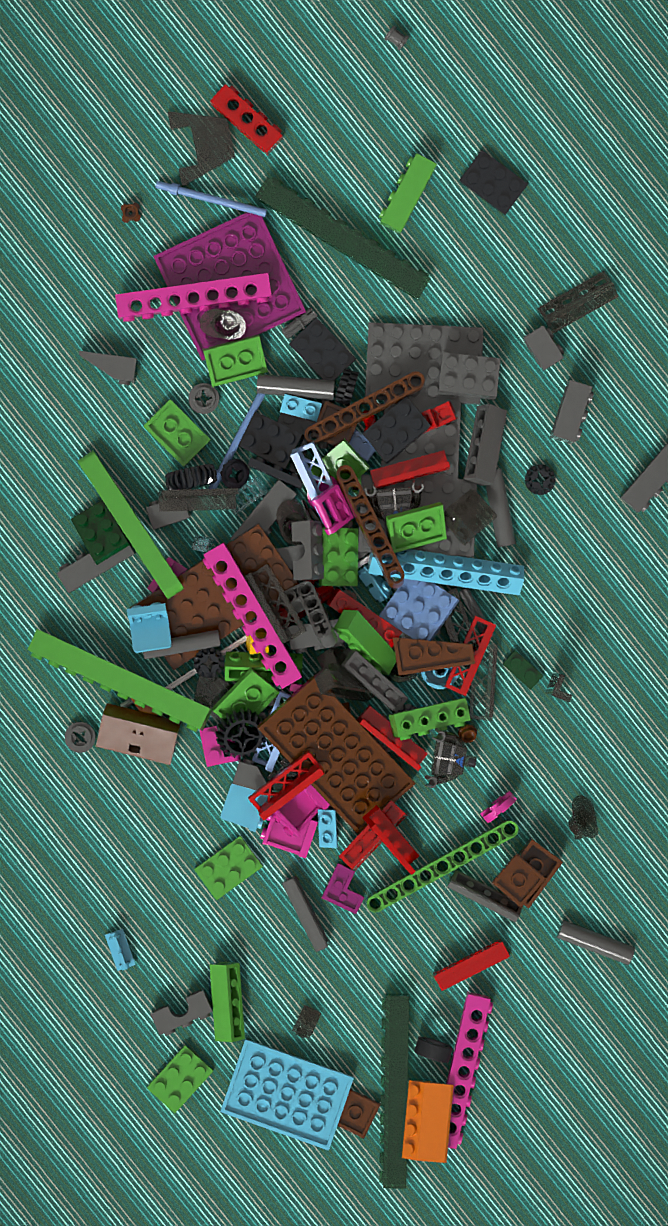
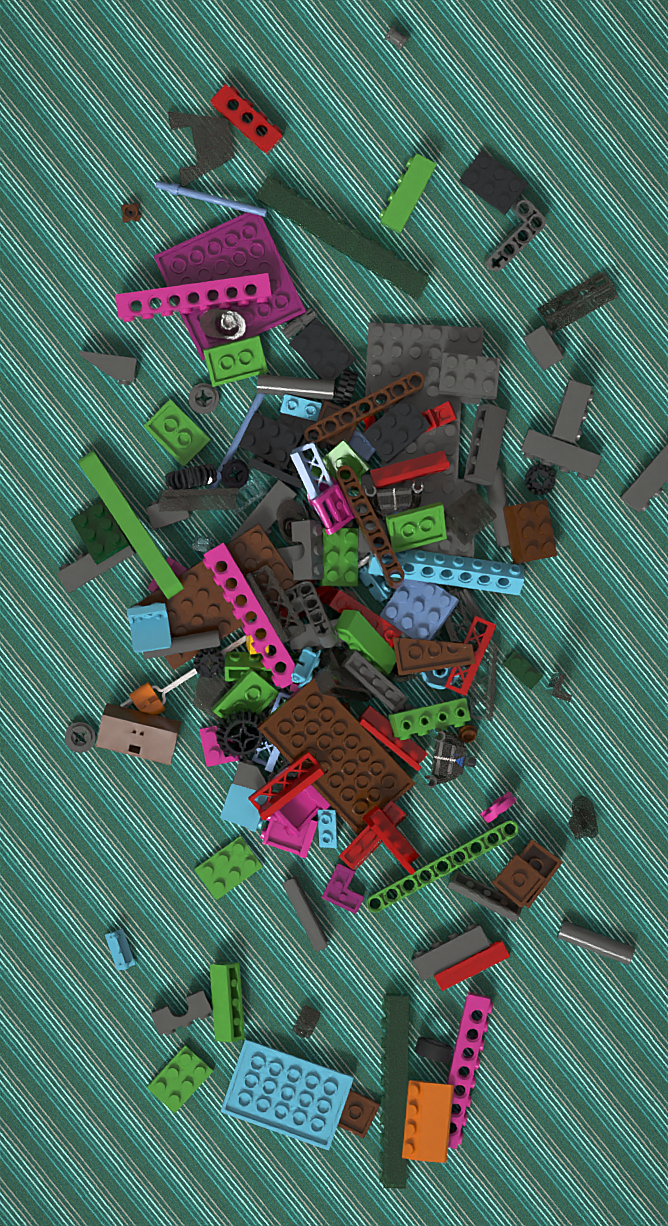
(120, 680): bright green brick -> none
(304, 673): none -> medium azure hinge
(450, 952): none -> dark grey brick
(512, 237): none -> dark grey beam
(530, 531): none -> reddish brown brick
(560, 454): none -> dark grey brick

